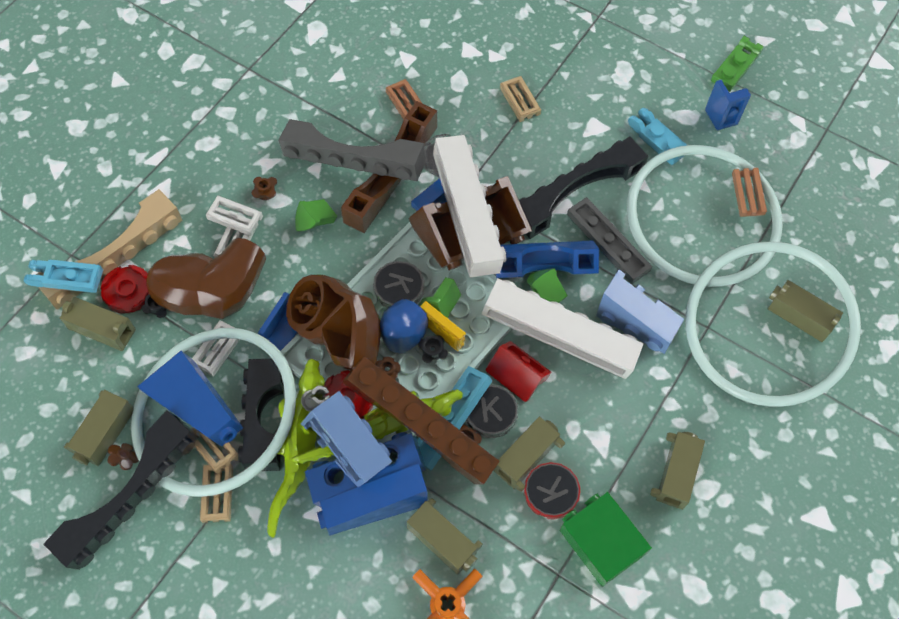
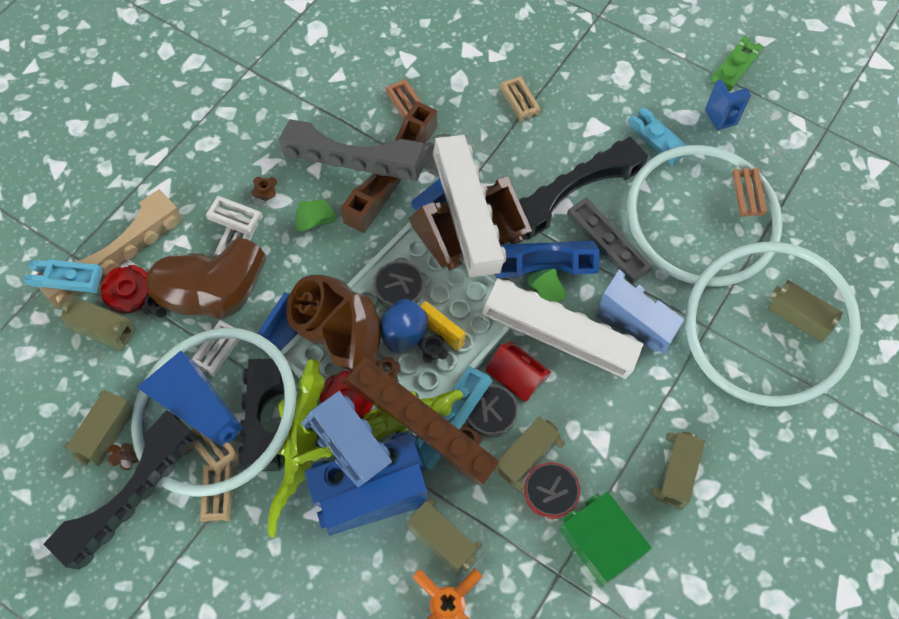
(314, 398): dark grey pin -> none
(445, 297): bright green tile -> none

